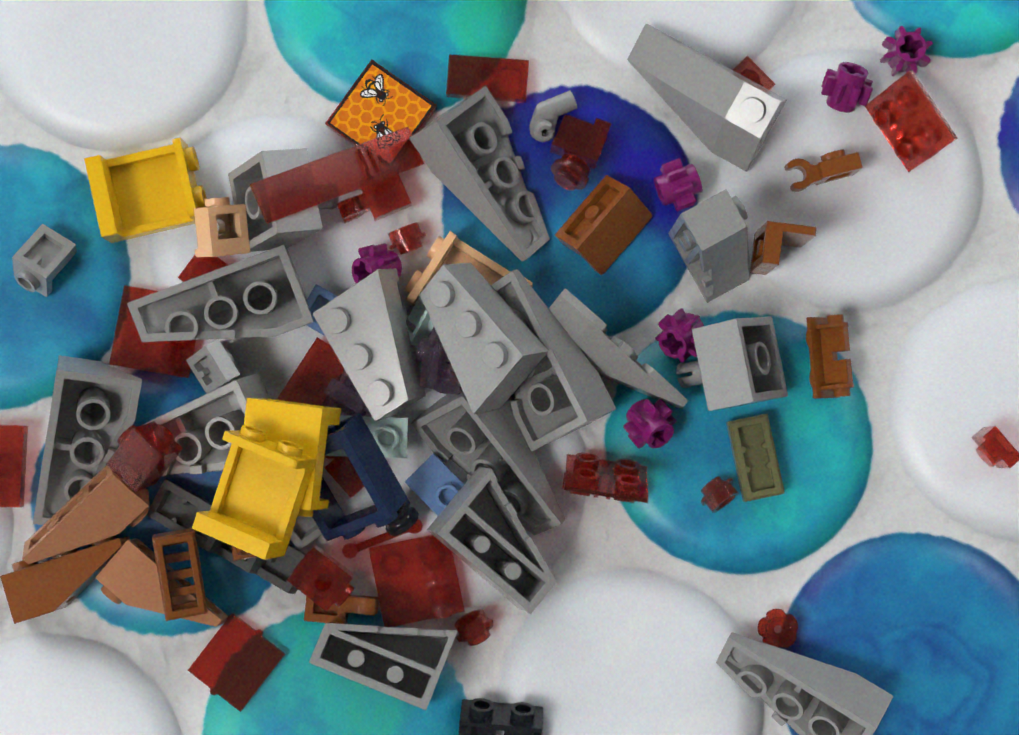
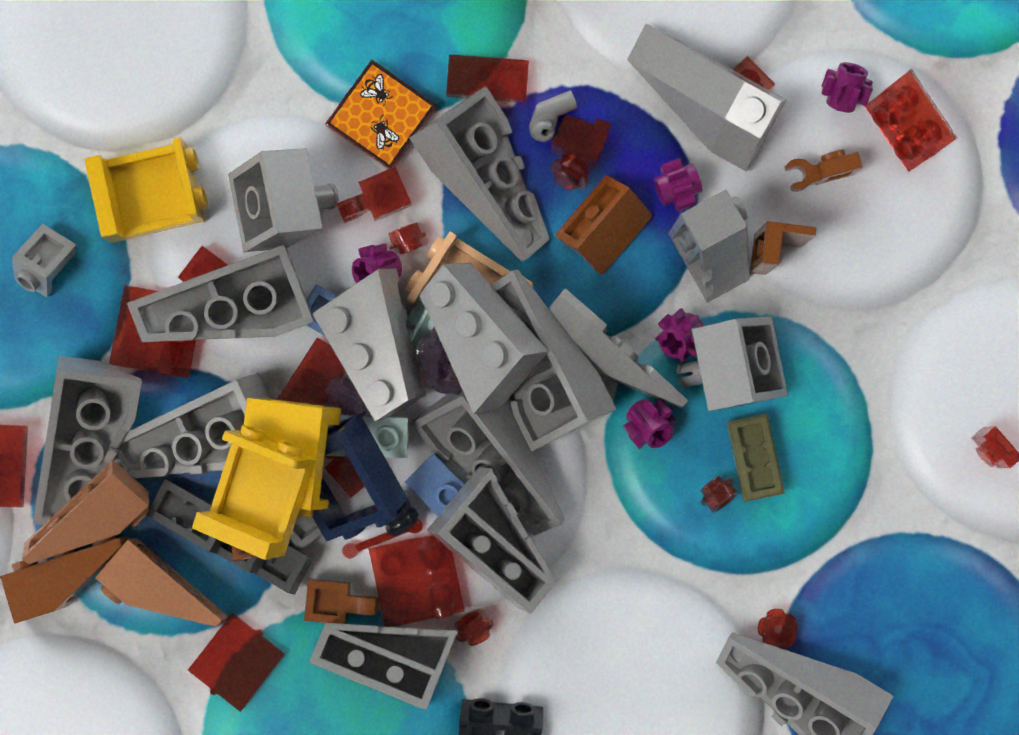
(144, 455): clear red brick -> none
(184, 609): dark orange slope -> none
(213, 366): light grey bracket -> none
(233, 228): light nougat brick -> none
(322, 578): clear red brick -> none
(335, 175): clear red piece -> none
(619, 479): clear red hinge -> none
(829, 375): dark orange hinge -> none
(909, 42): magenta gear -> none

